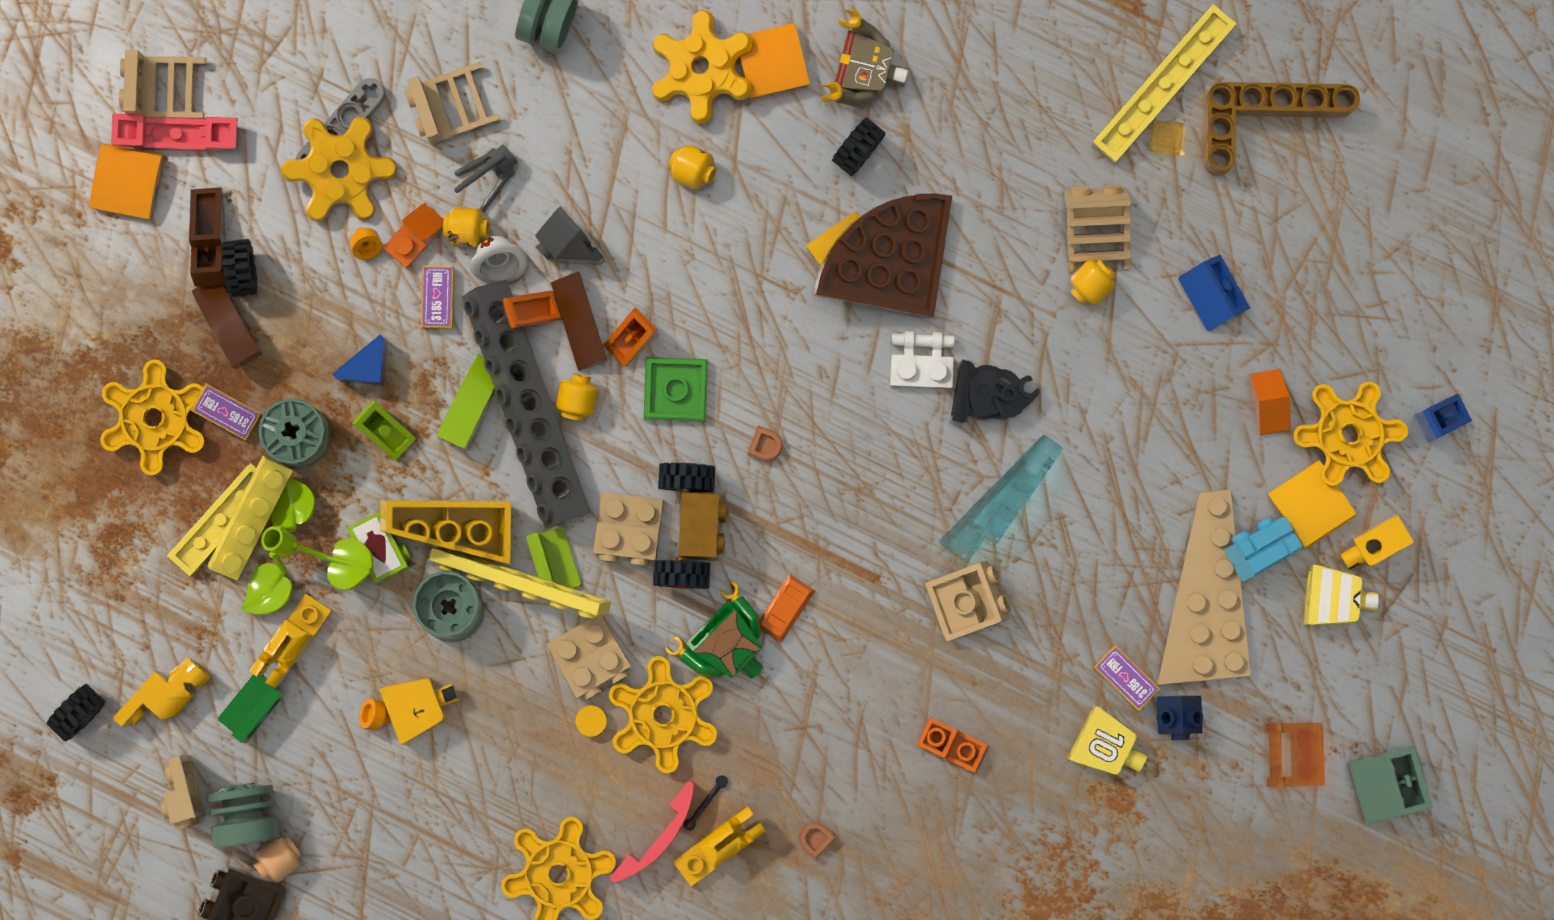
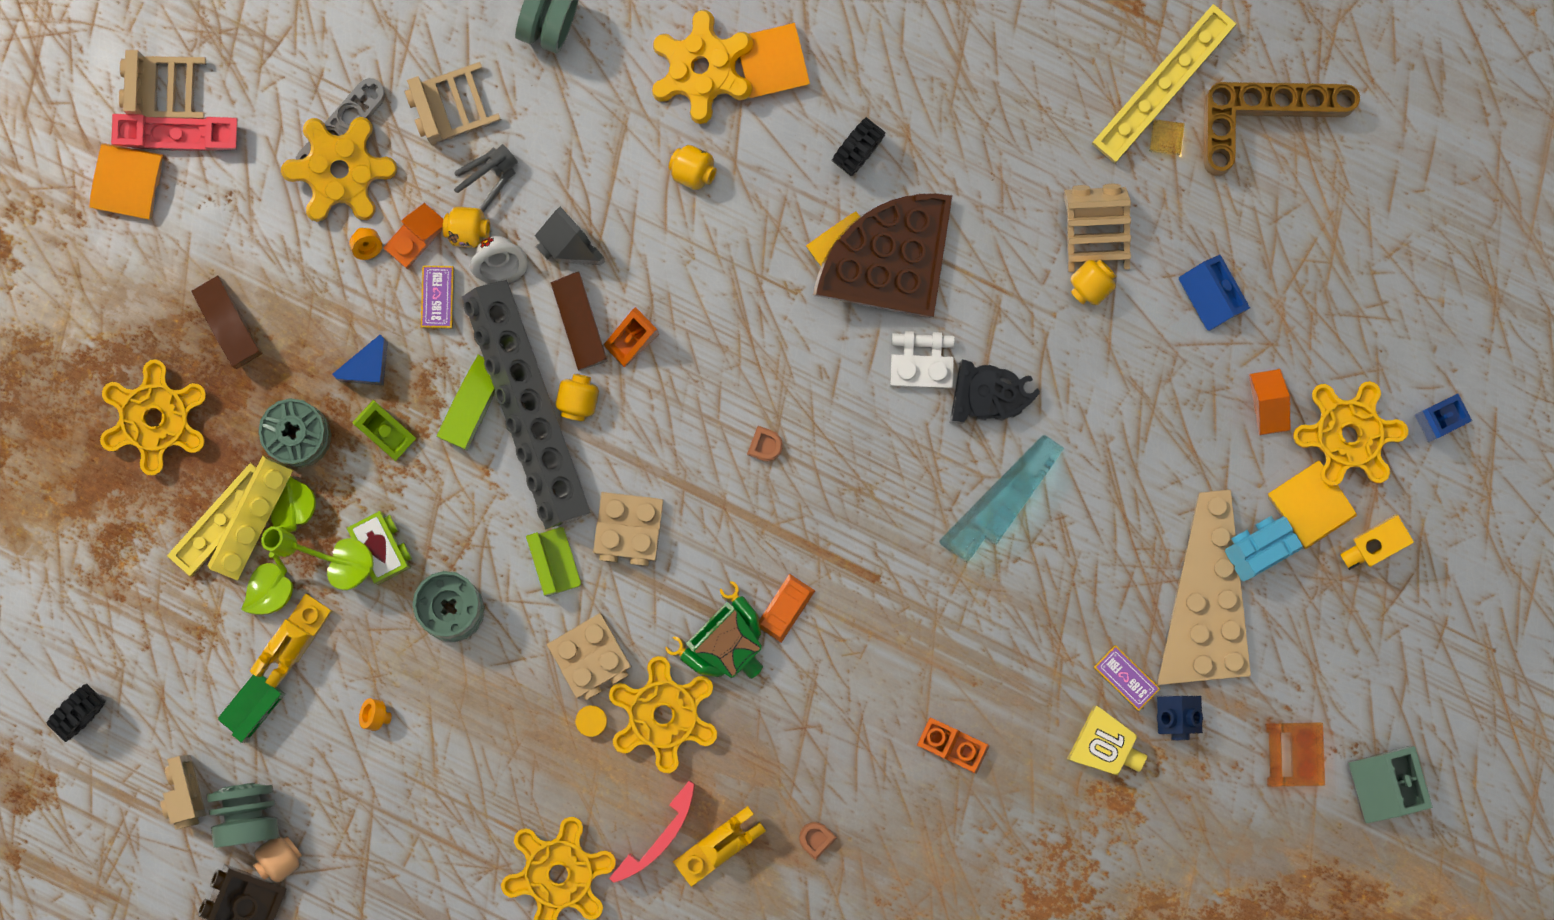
(163, 694): yellow plate -> none
(207, 236): reddish brown slope -> none
(225, 411): medium lavender tile -> none
(239, 268): black tyre -> none
(417, 706): yellow torso -> none
(459, 525): yellow wedge -> none
(531, 309): orange tile -> none
(532, 586): light yellow plate -> none
(675, 389): bright green tile -> none
(690, 823): black hinge -> none
(698, 526): brick -> none
(863, 65): dark tan torso -> none
(968, 600): tan plate -> none
(1335, 597): torso -> none

